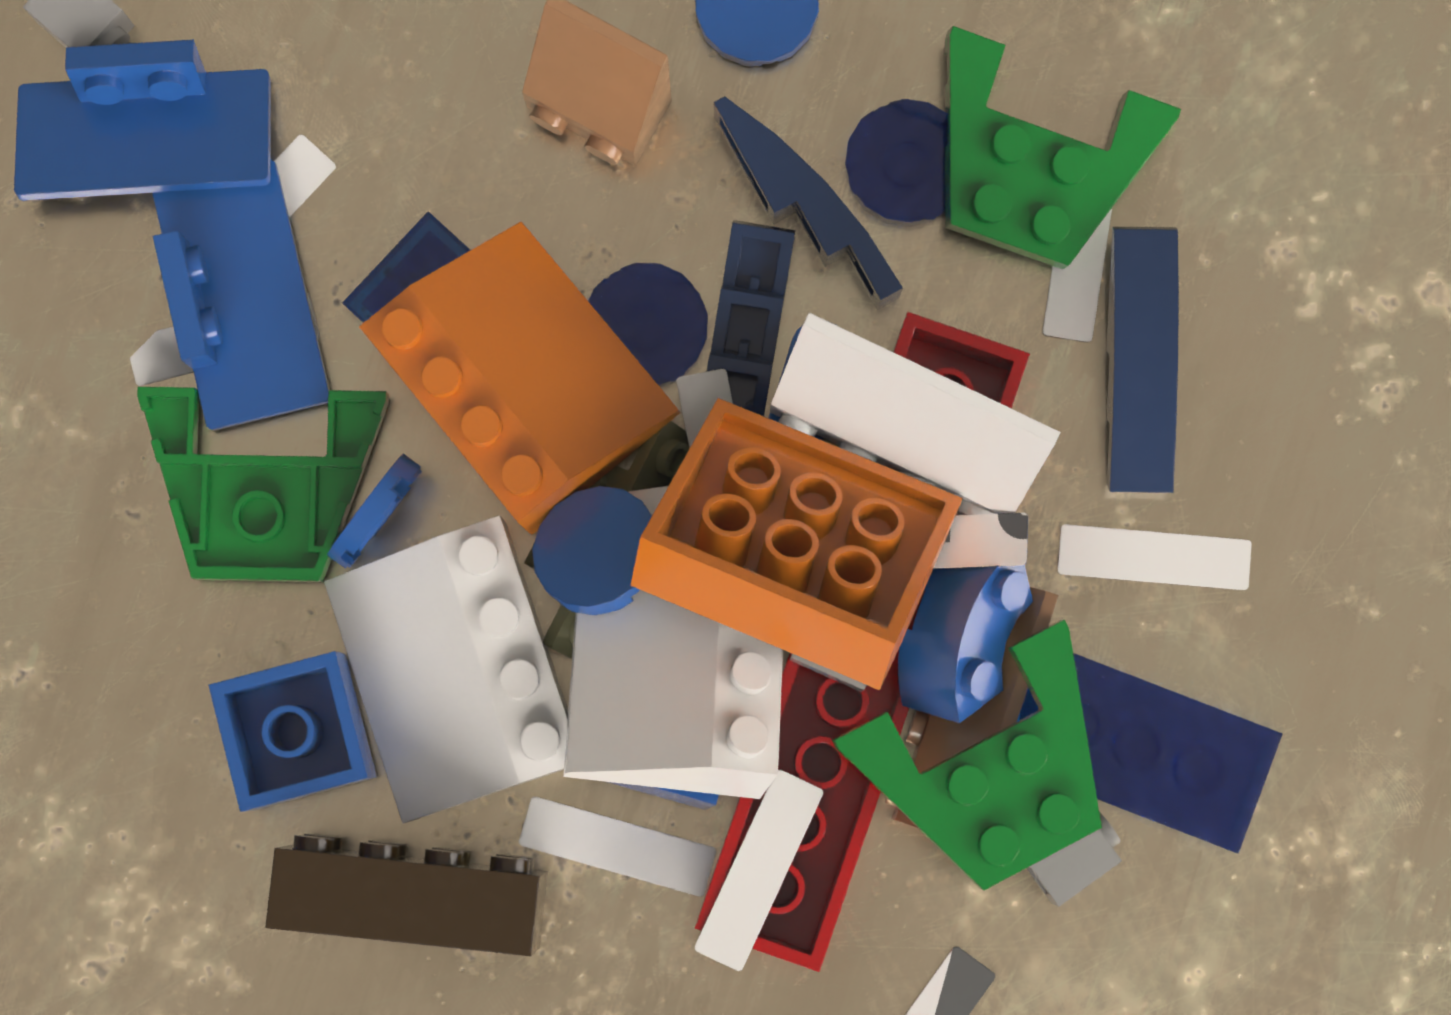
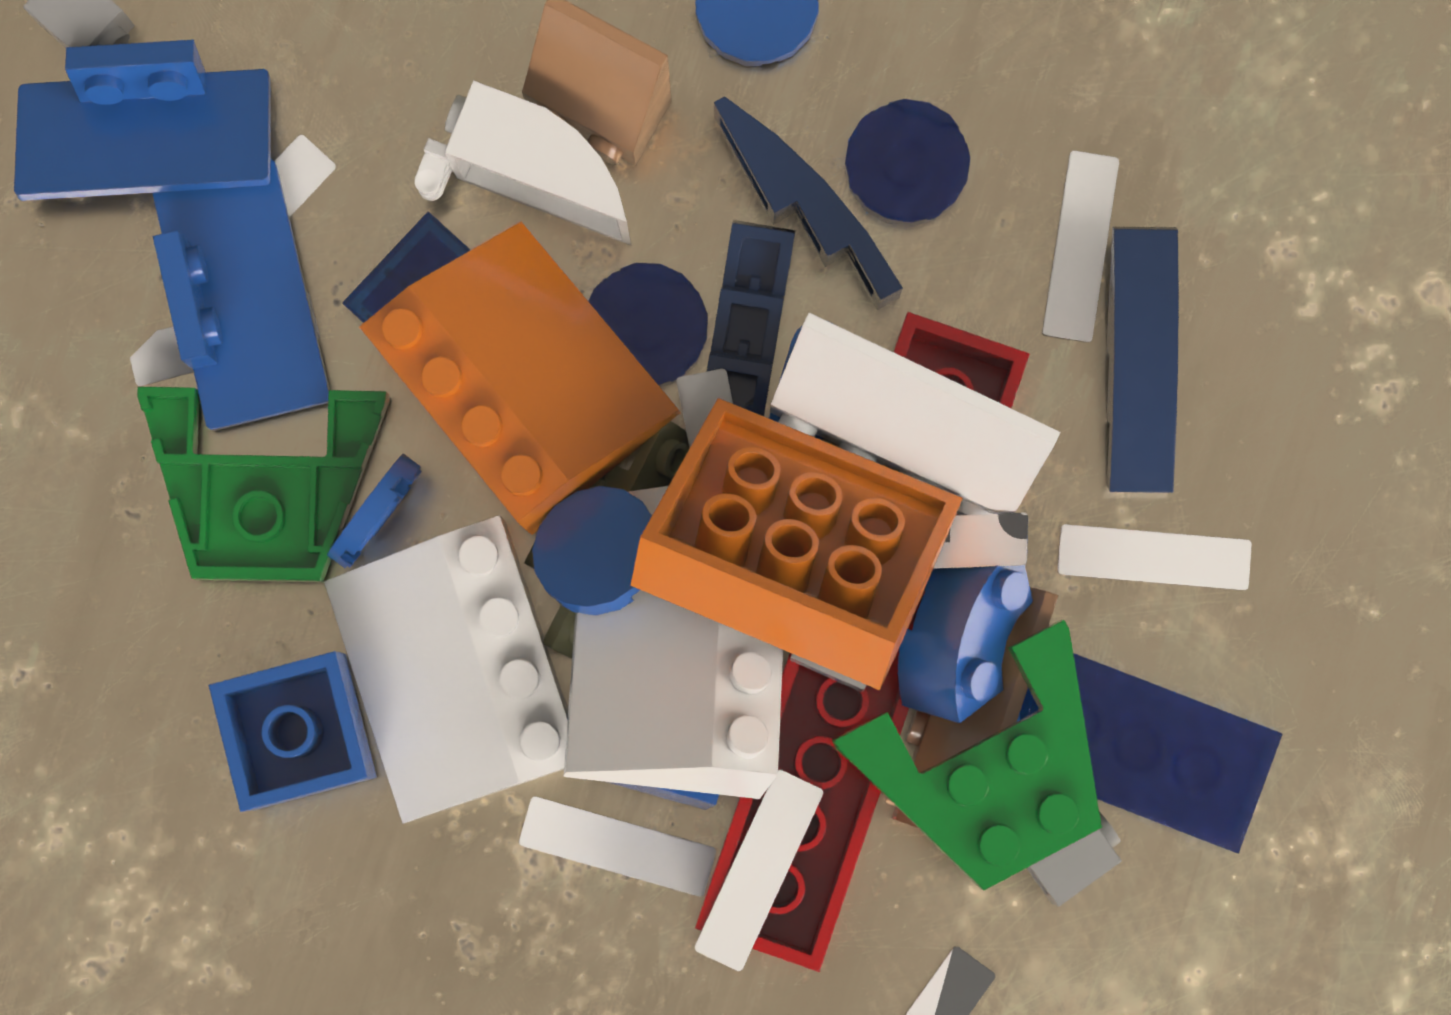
(407, 898): dark brown brick -> none
(523, 157): none -> white piece
(1025, 182): green wing -> none

